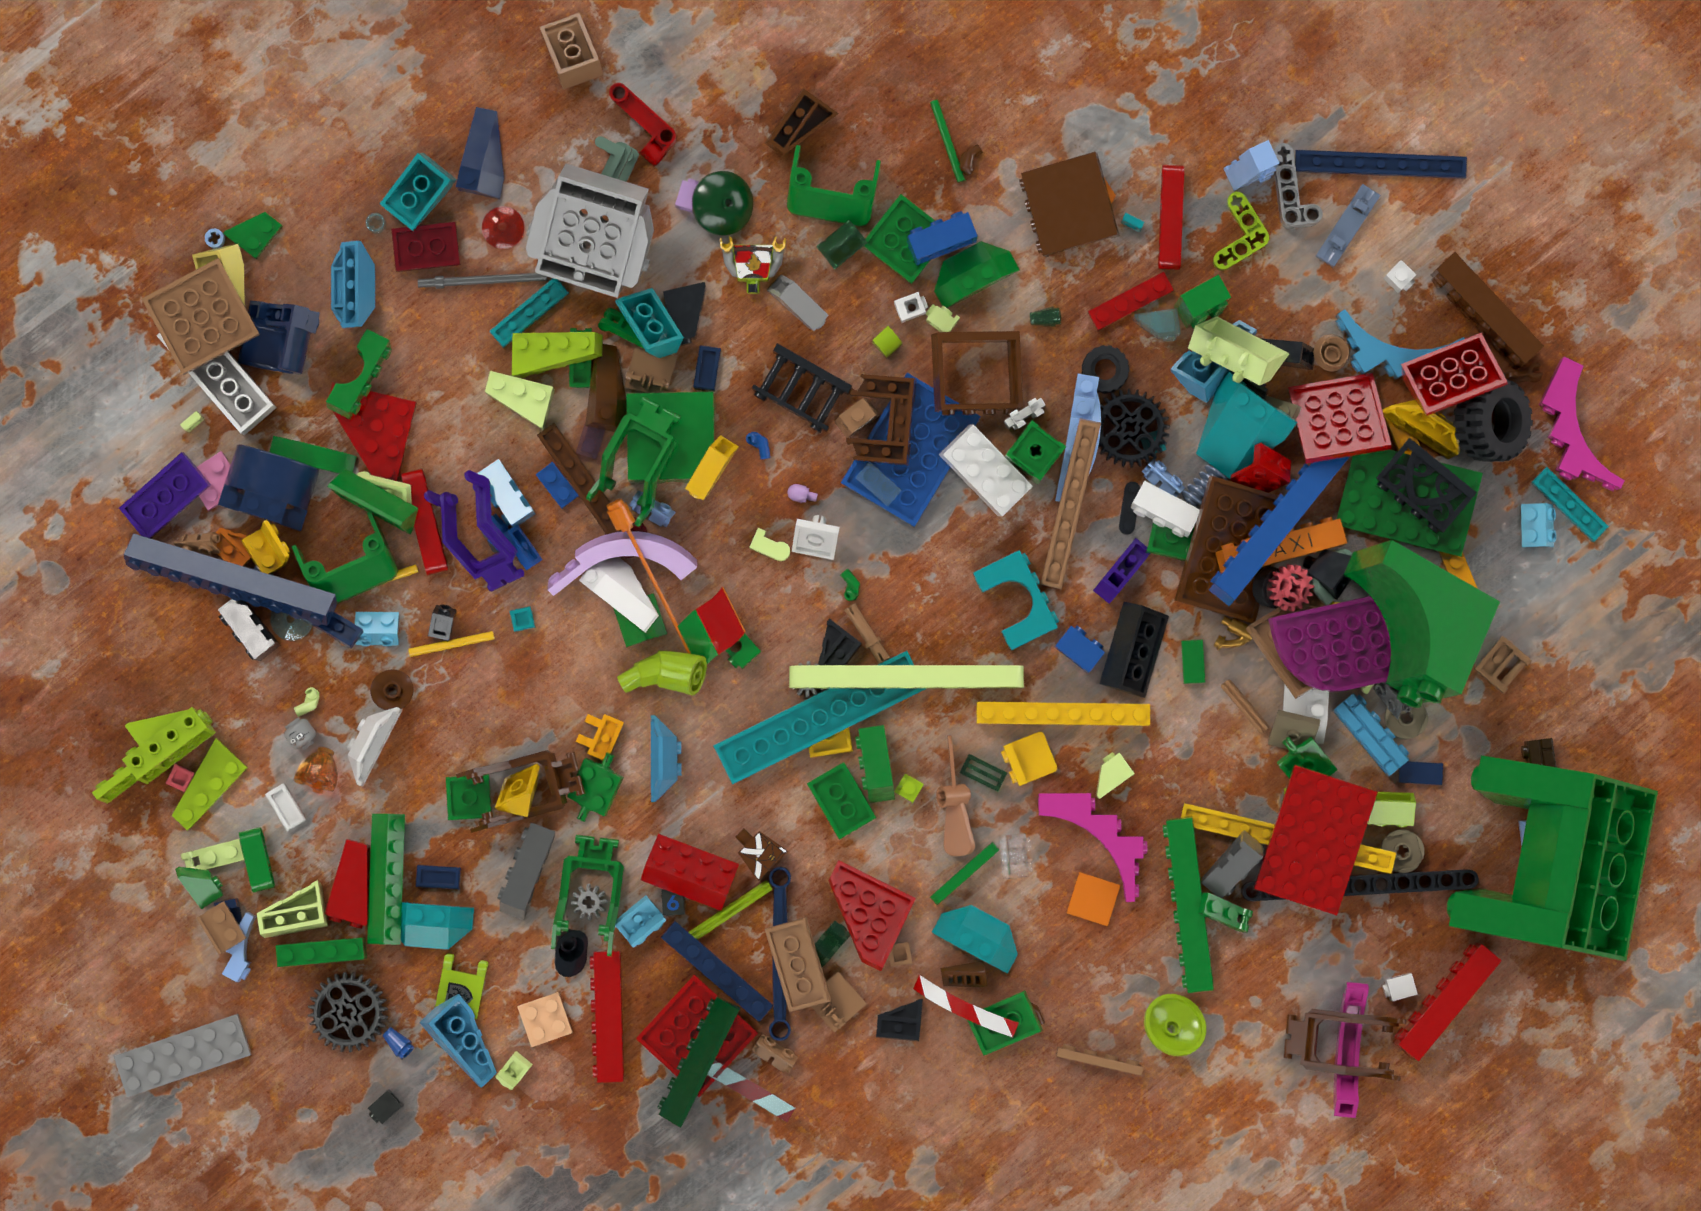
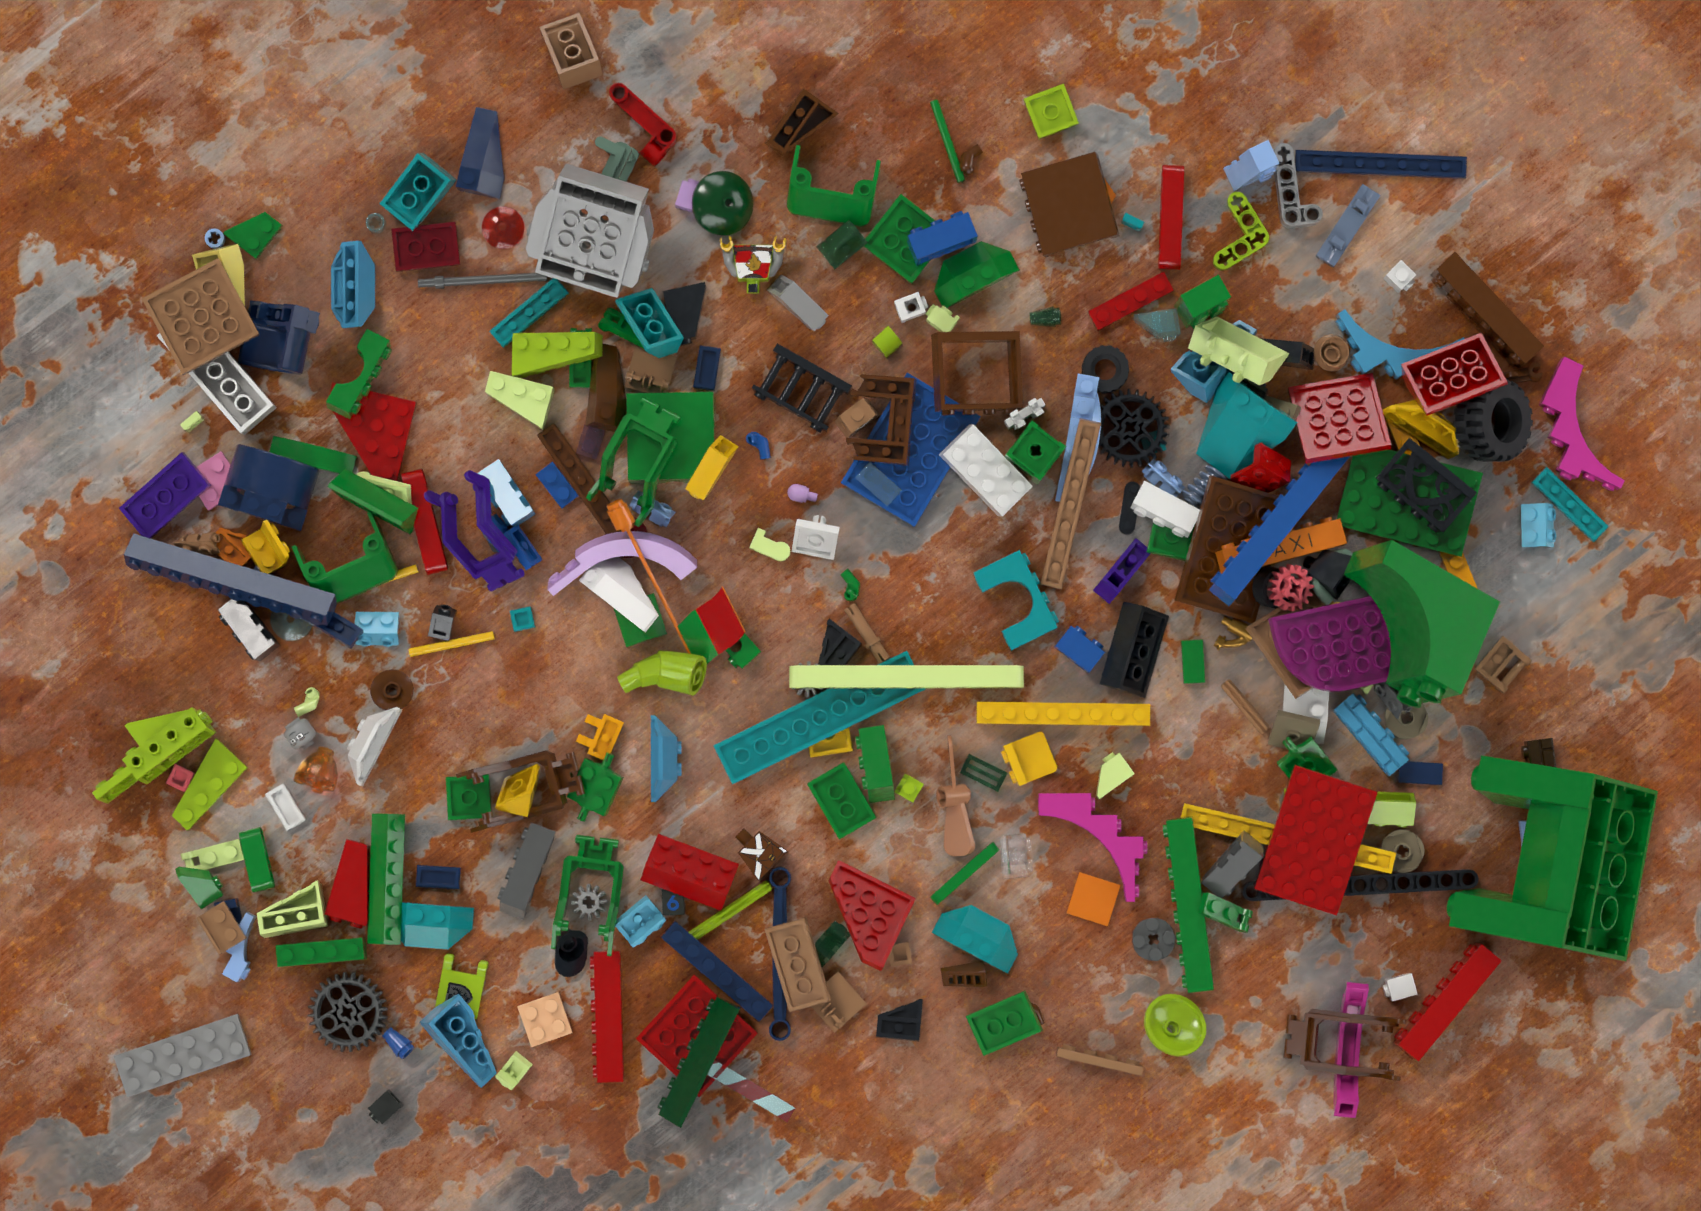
(768, 1047): medium nougat hinge -> none
(964, 1008): sticker -> none
(1051, 111): none -> lime plate
(1165, 937): none -> dark grey plate

